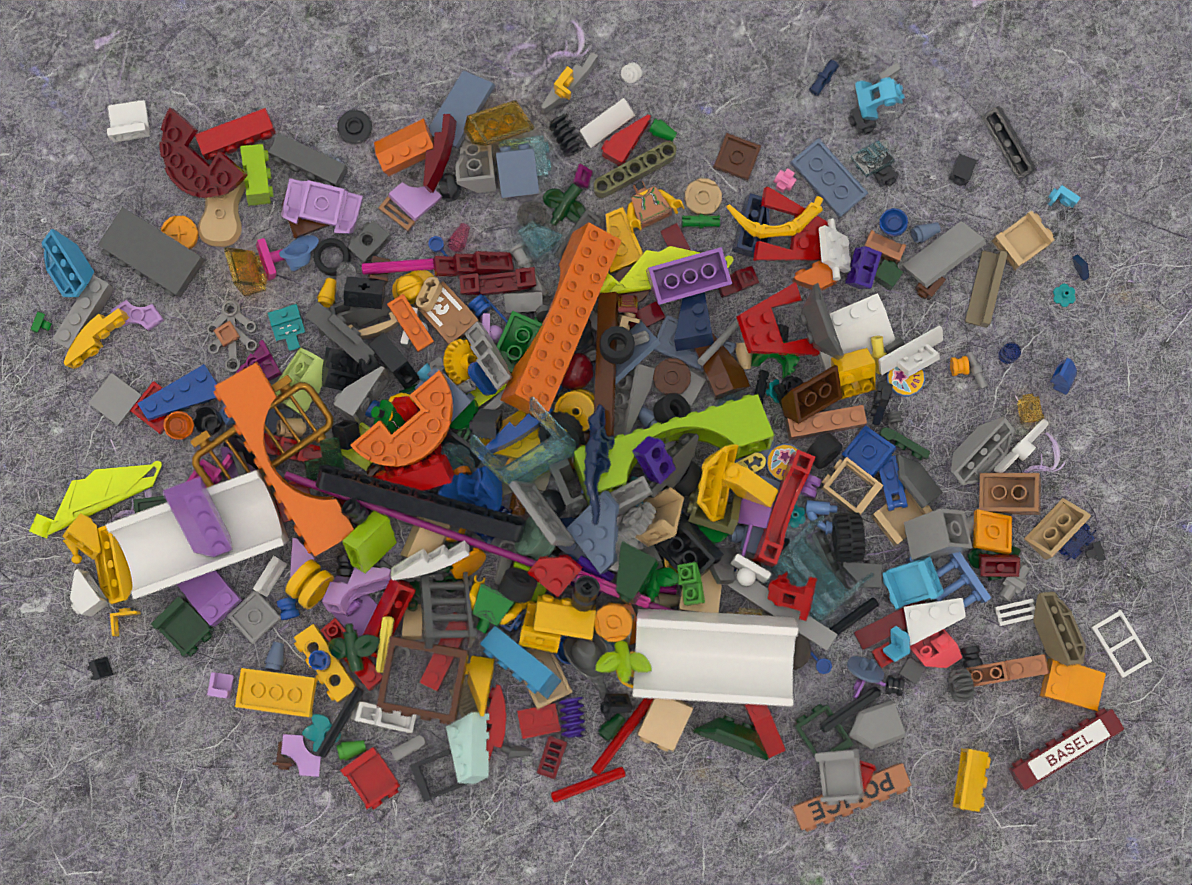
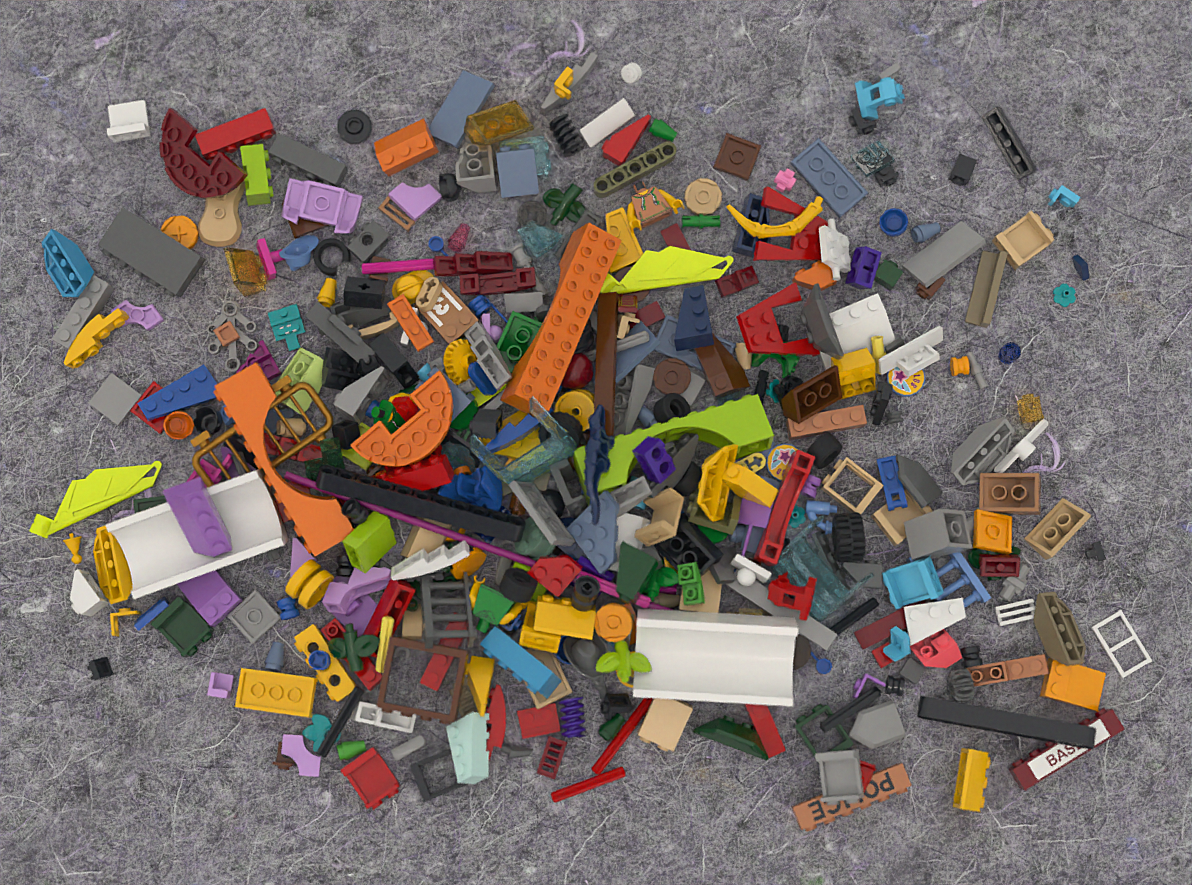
(40, 323): green tile -> none
(84, 536): yellow slope -> none
(151, 613): none -> blue tile
(270, 576): white tile -> none
(438, 157): dark red slope -> none
(582, 176): magenta slope -> none
(619, 333): black tyre -> none
(637, 520): light grey gear -> none
(689, 276): medium lavender slope -> none
(718, 343): light grey bar -> none
(824, 77): dark blue pin -> none
(865, 669): sand blue piece -> none
(869, 451): blue tile -> none
(890, 249): nougat hinge -> none
(904, 443): dark green hinge -> none
(1006, 722): none -> black beam
(1064, 376): blue slope -> none
(1072, 548): clear blue hinge -> none

